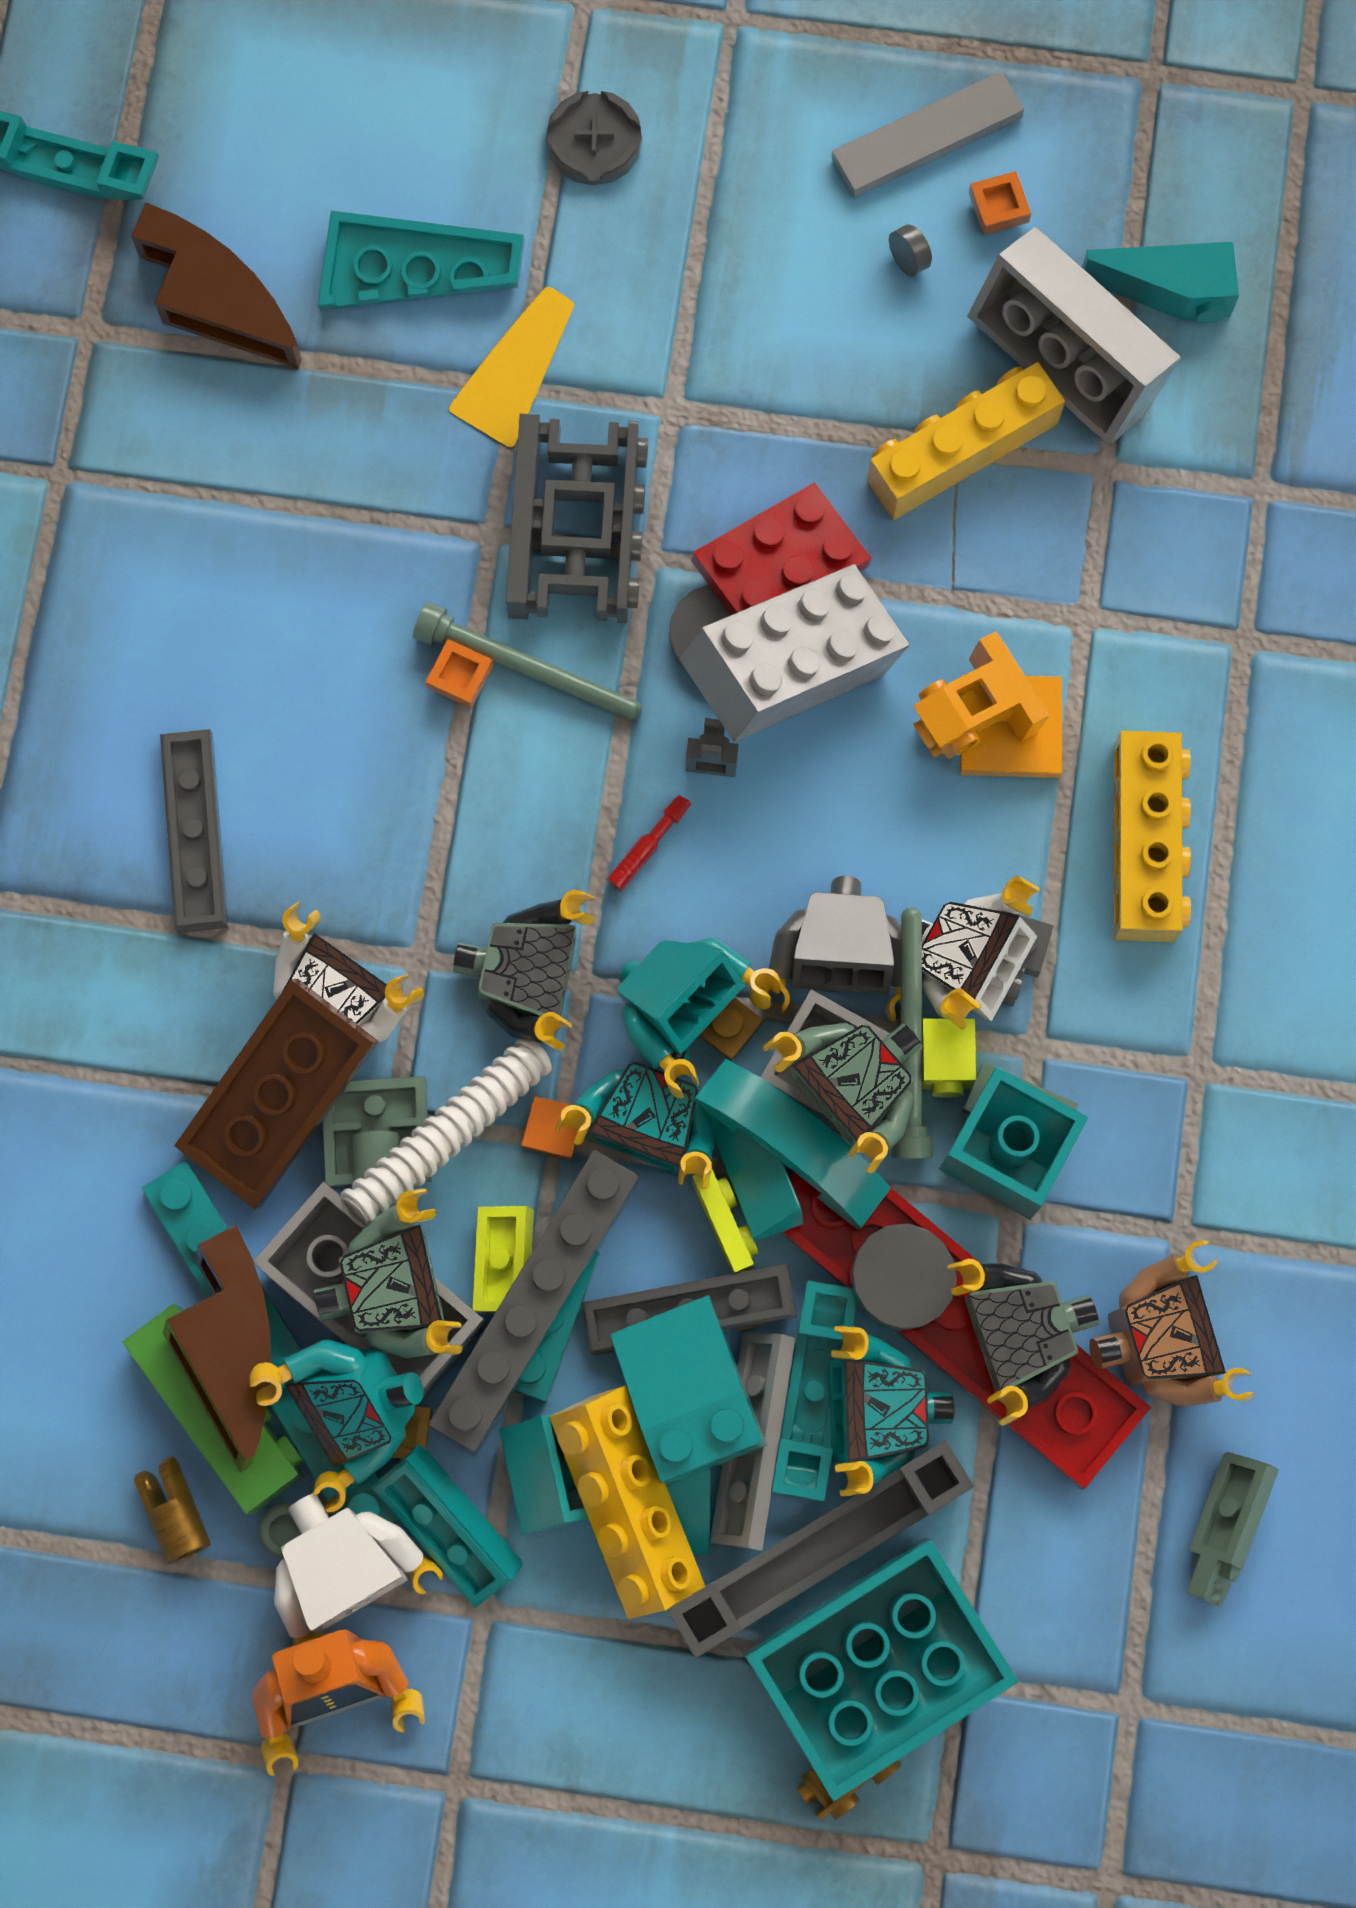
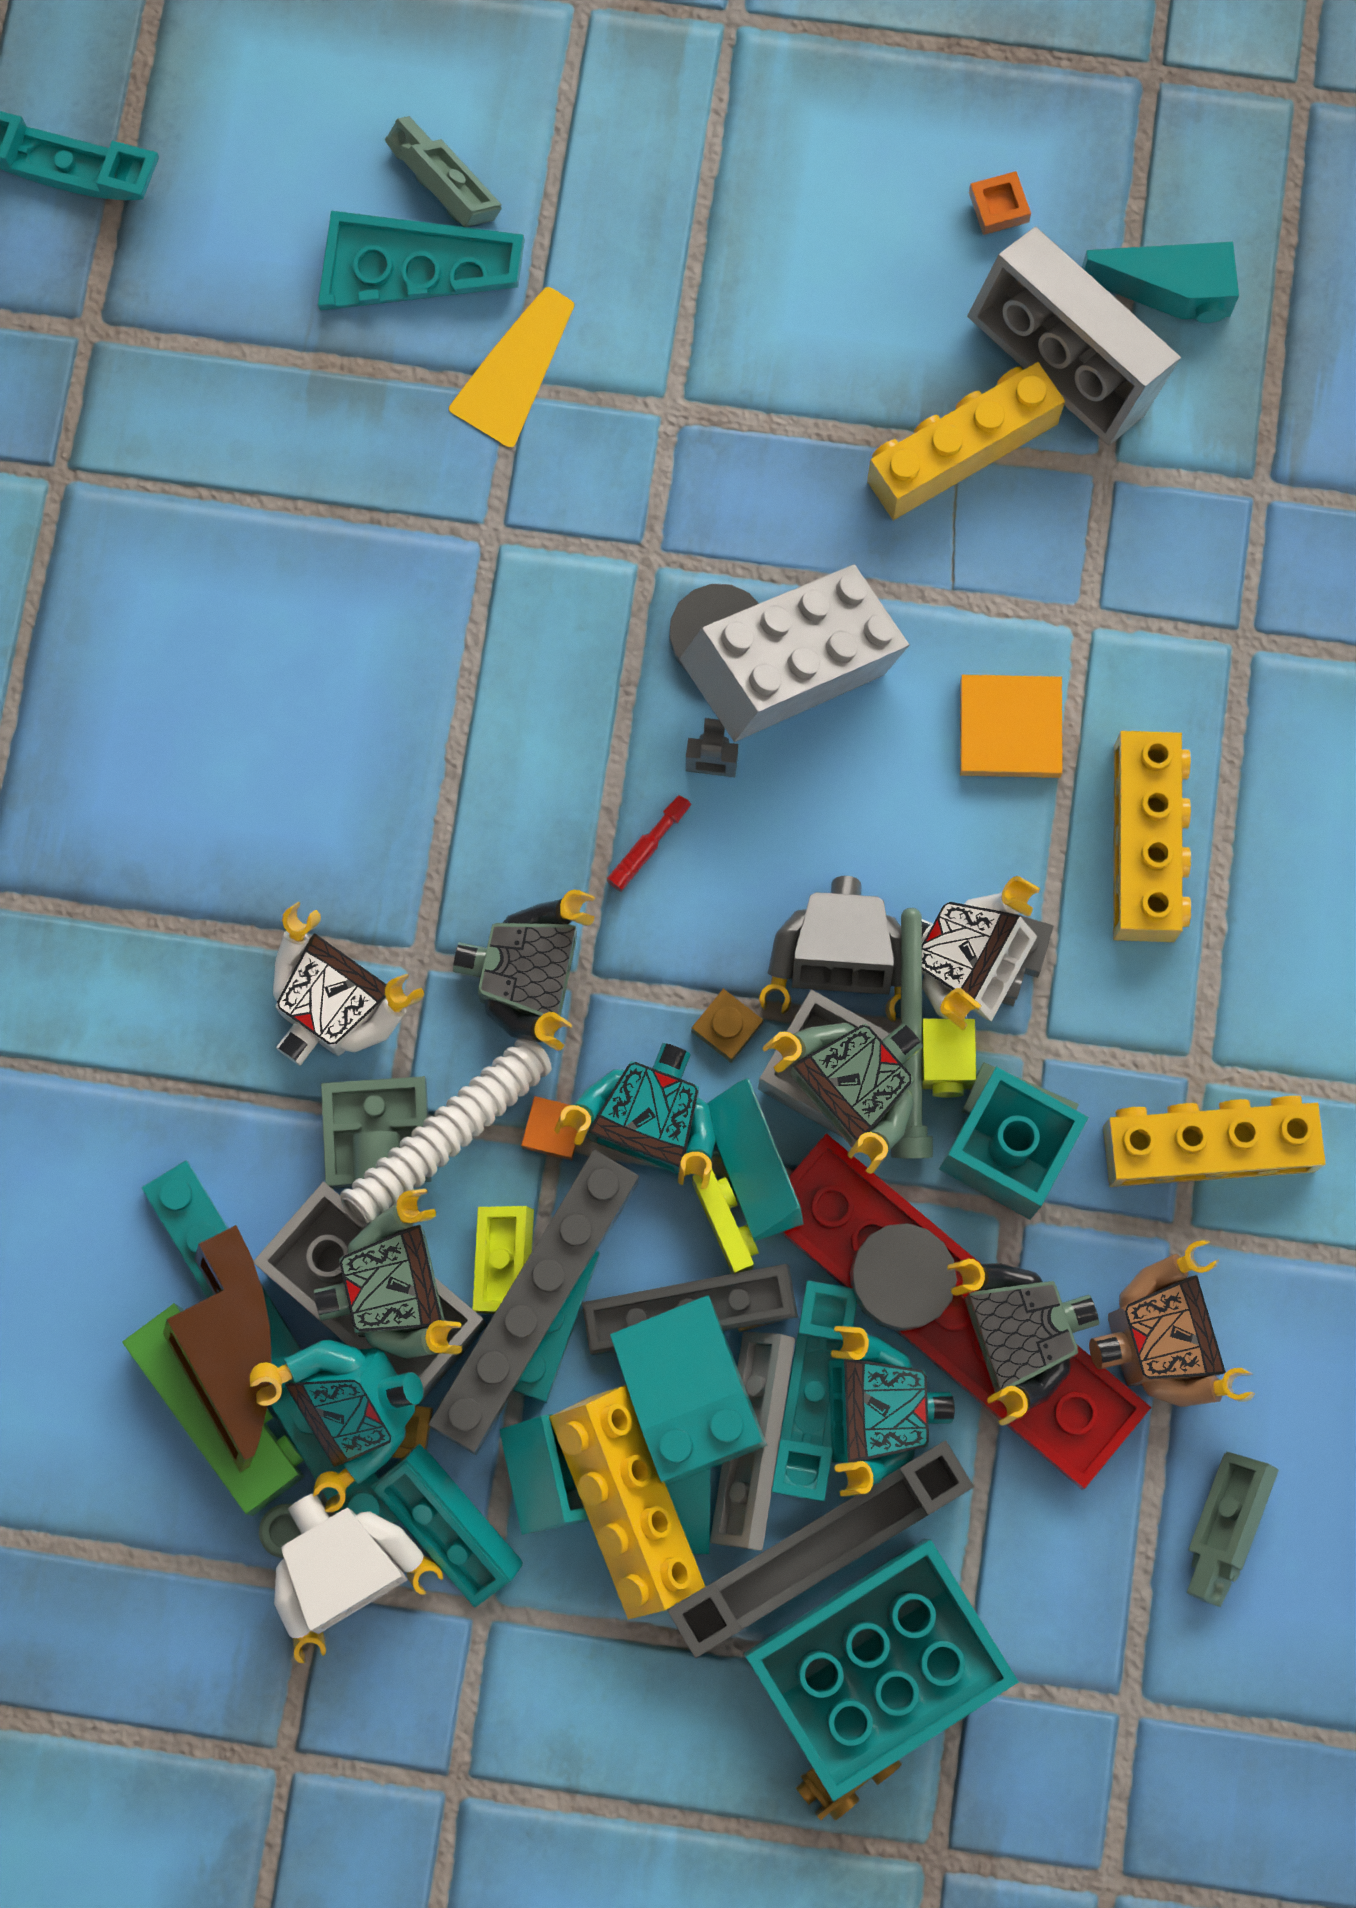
(176, 1521): pearl gold hinge -> none
(194, 831): dark grey tile -> none
(212, 289): reddish brown slope -> none
(276, 1093): reddish brown plate -> none
(323, 1680): orange torso -> none
(436, 627): sand green piece -> none
(443, 174): none -> sand green hinge
(459, 673): orange plate -> none
(537, 517): dark grey fence -> none
(594, 137): dark grey tile -> none
(679, 994): teal torso -> none
(779, 551): red plate -> none
(794, 1138): teal slope -> none
(910, 249): dark grey tile -> none
(927, 134): light grey tile -> none
(946, 721): light orange tile -> none
(1213, 1143): none -> yellow brick

